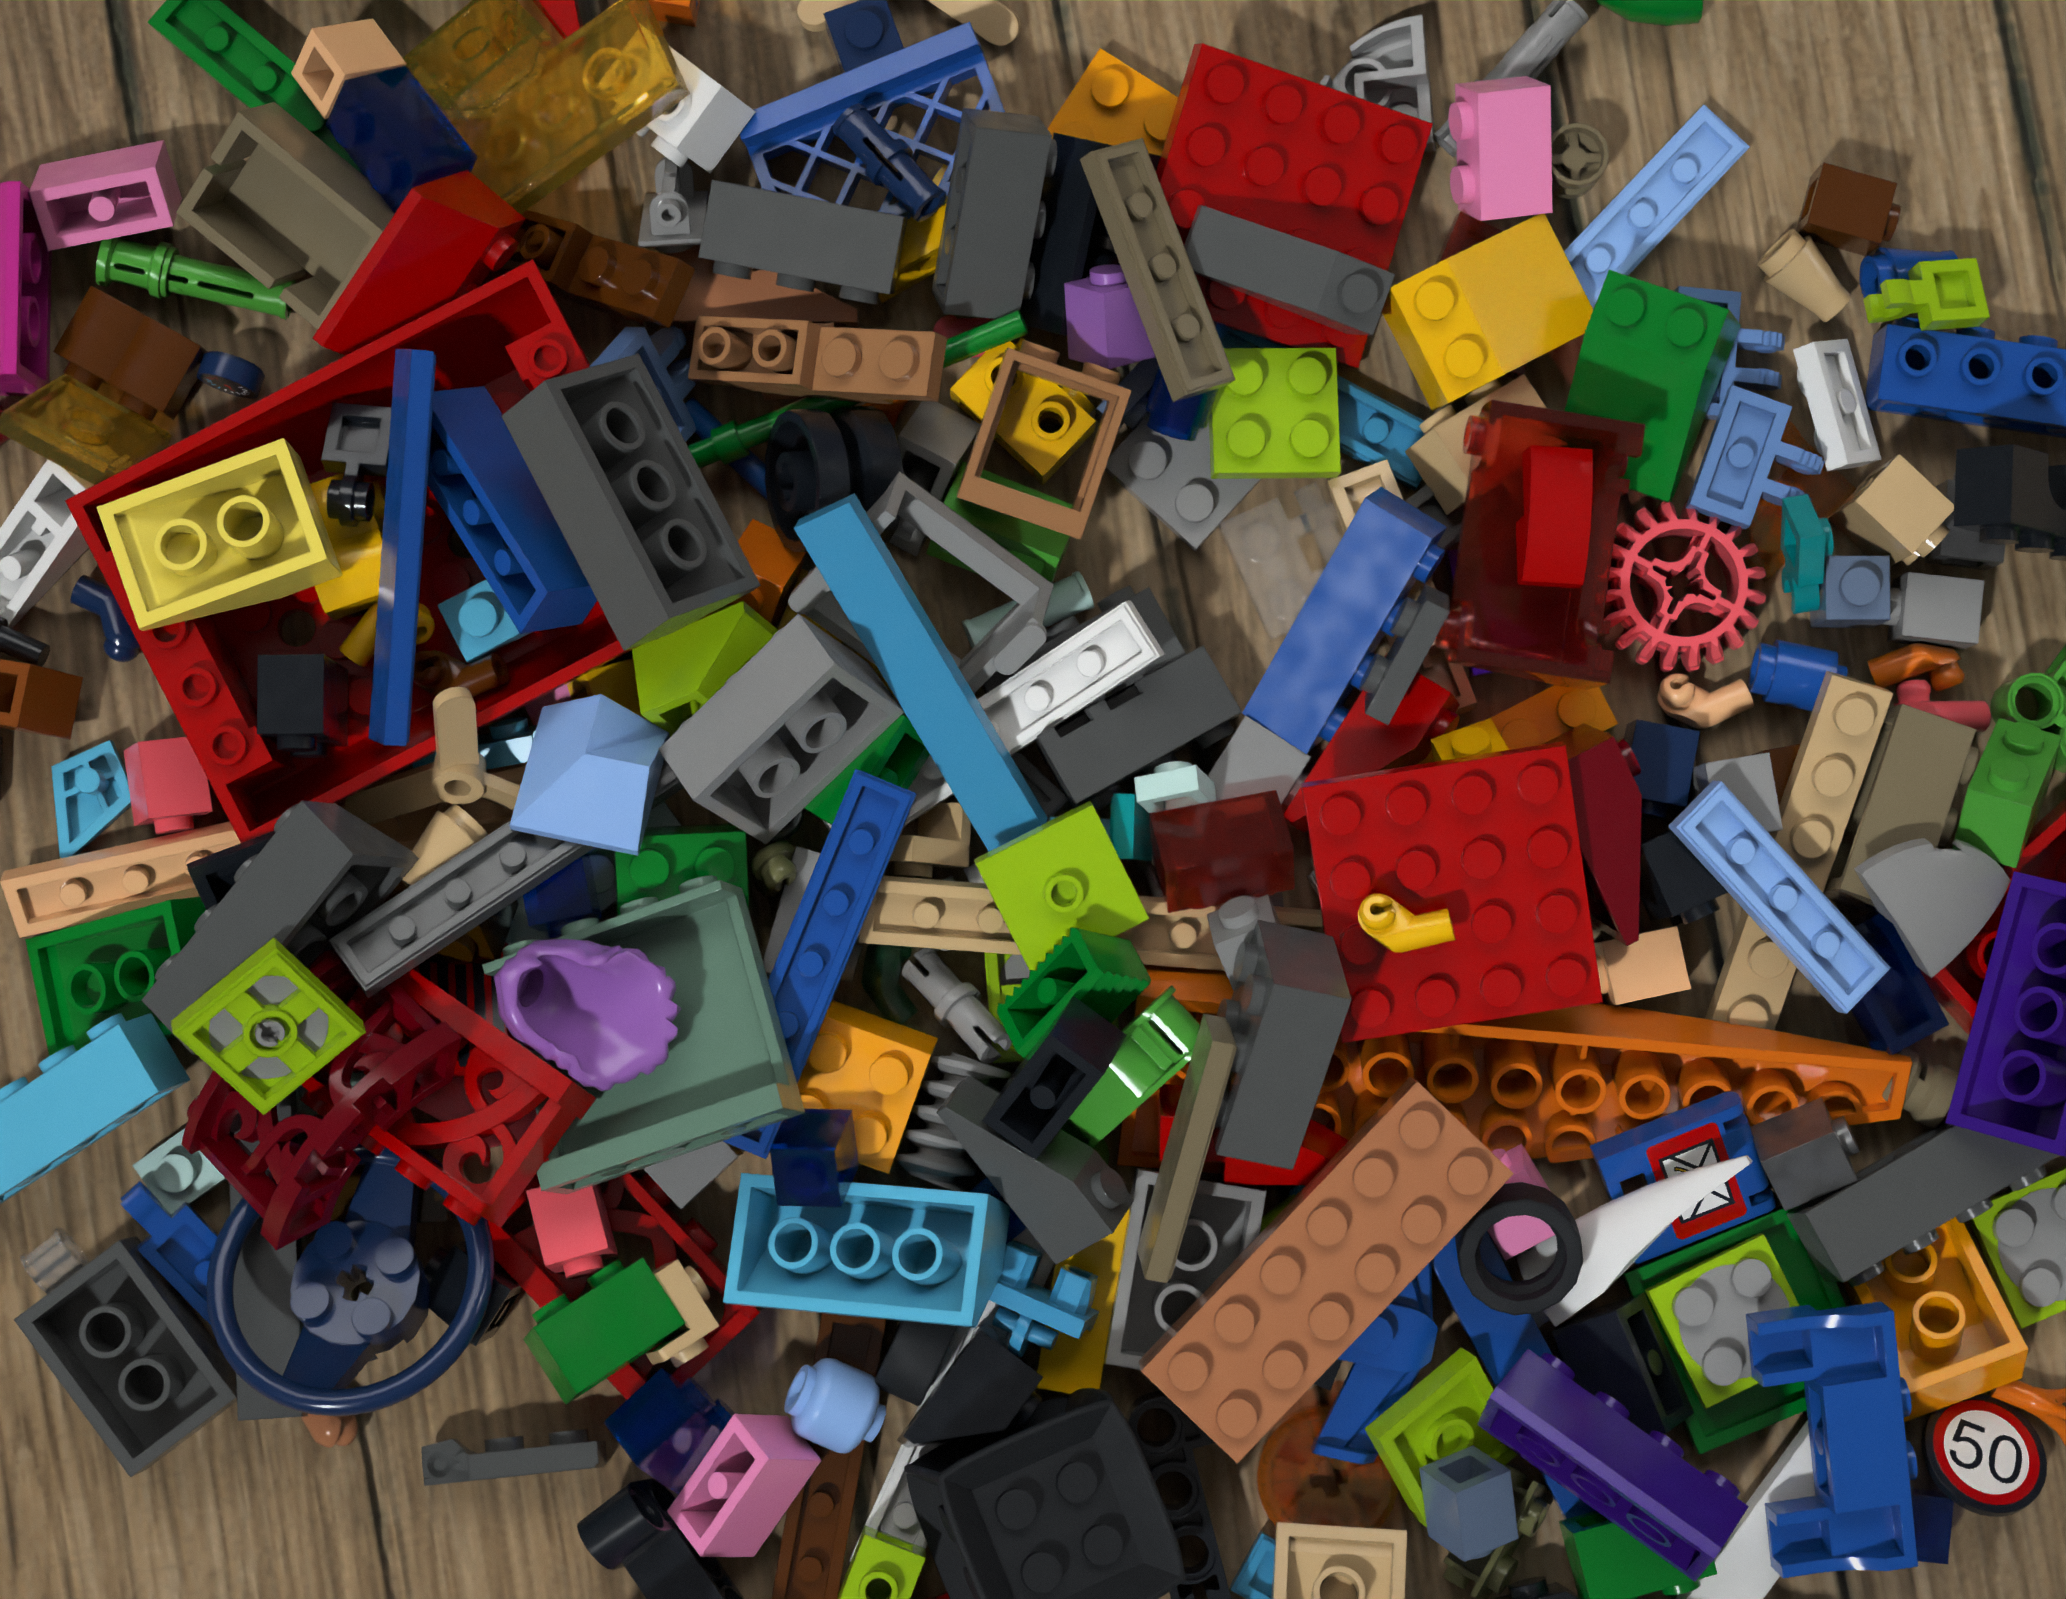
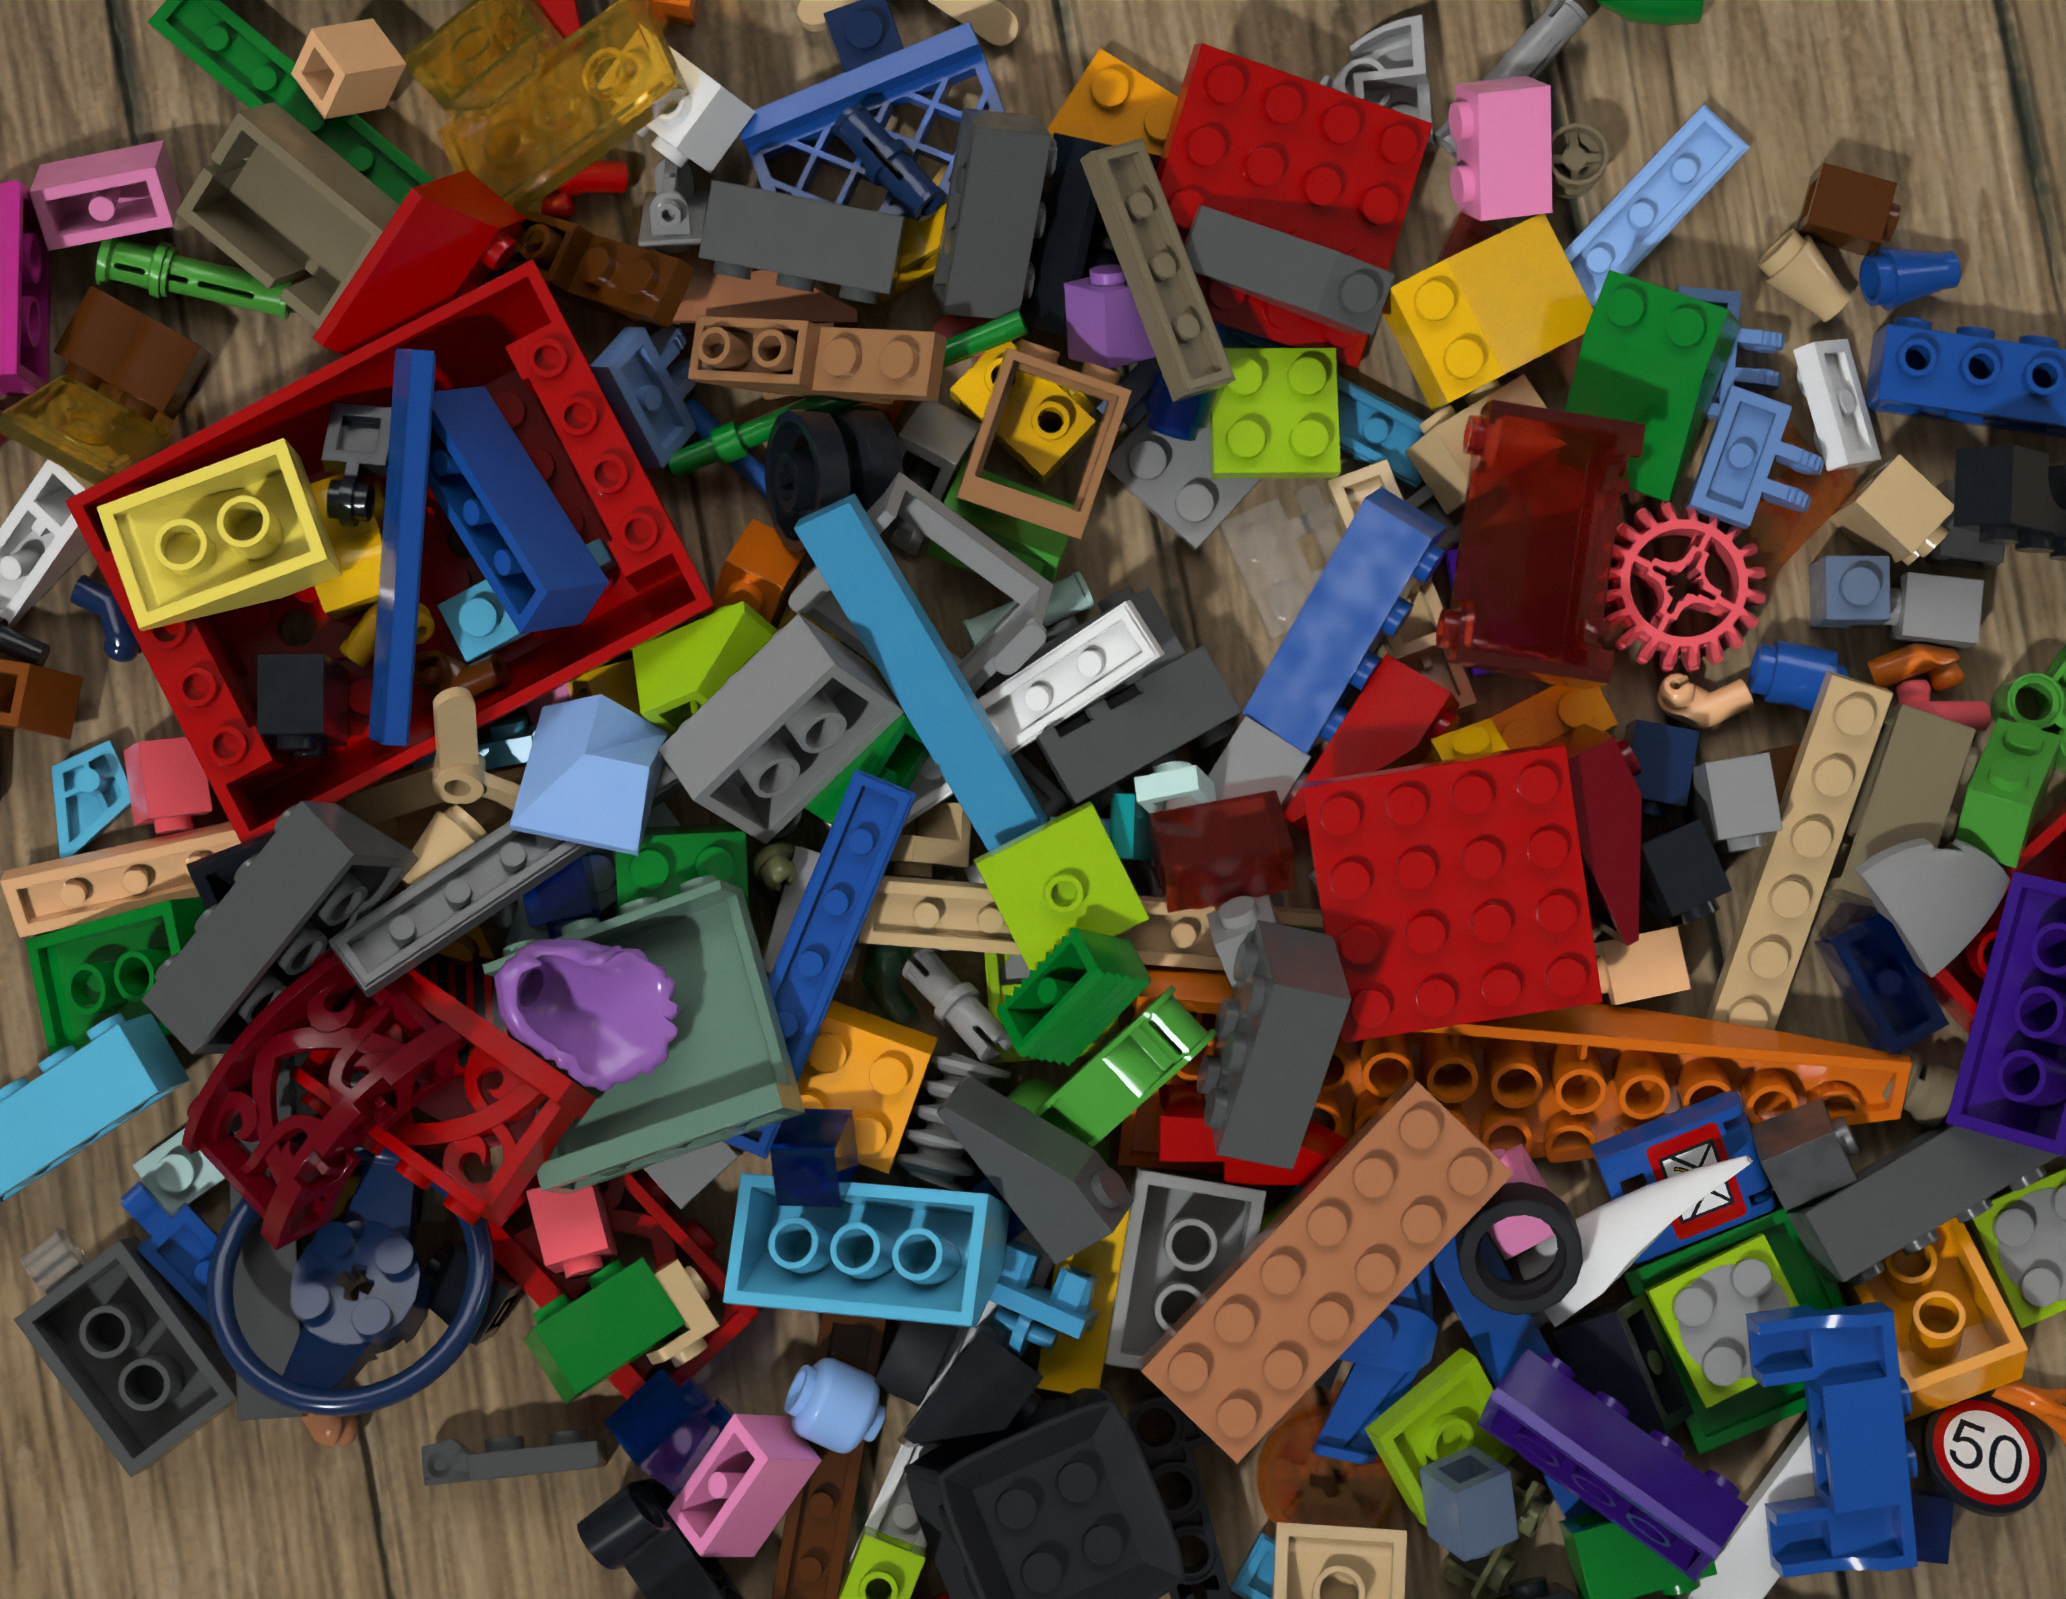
(231, 374): dark blue tile -> none
(268, 1026): lime piece -> none
(396, 133): clear blue brick -> none
(596, 178): none -> red arm
(629, 499): dark grey slope -> none
(1054, 1077): black brick -> none
(1186, 1148): dark tan tile -> none
(1399, 928): yellow arm -> none
(1416, 629): dark grey plate -> none
(1556, 516): red slope -> none
(1779, 896): light blue tile -> none
(1804, 545): teal plate -> none
(1939, 291): lime plate -> none

